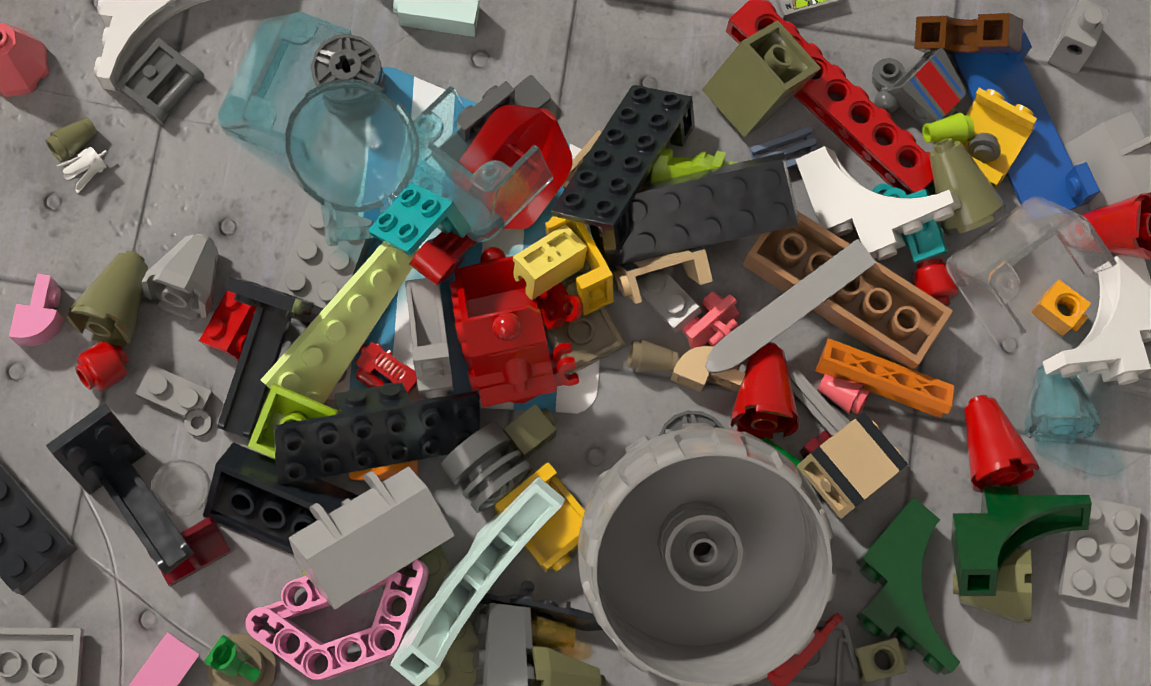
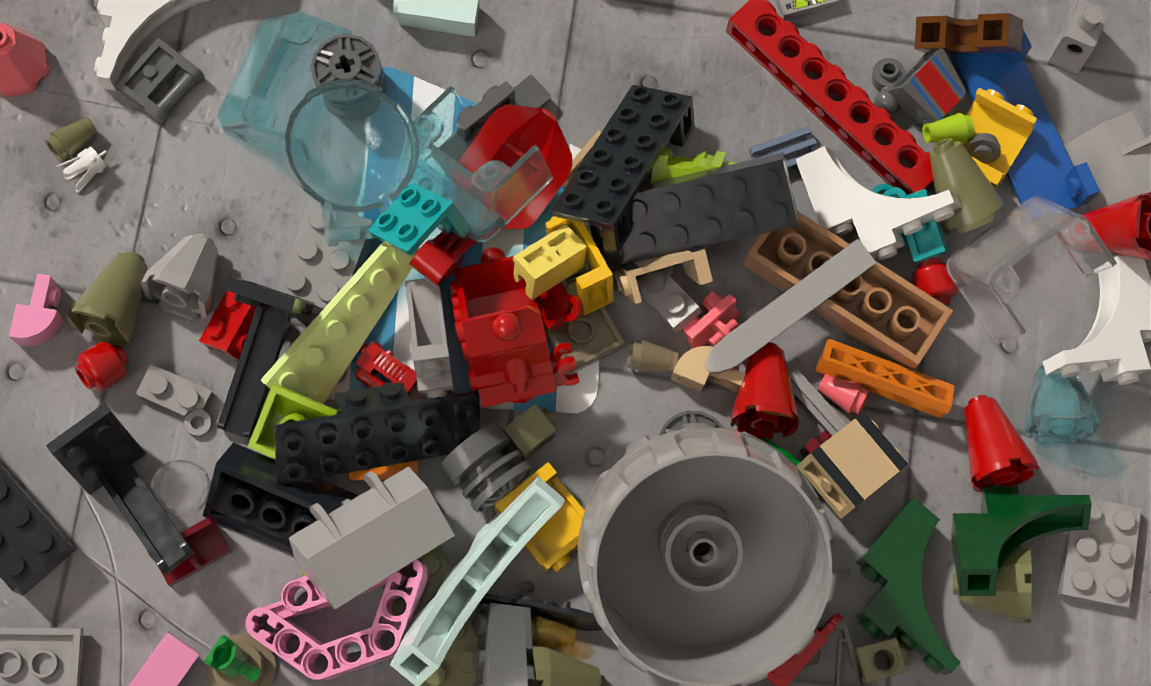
(760, 77): olive slope -> none
(1048, 312): light orange brick -> none

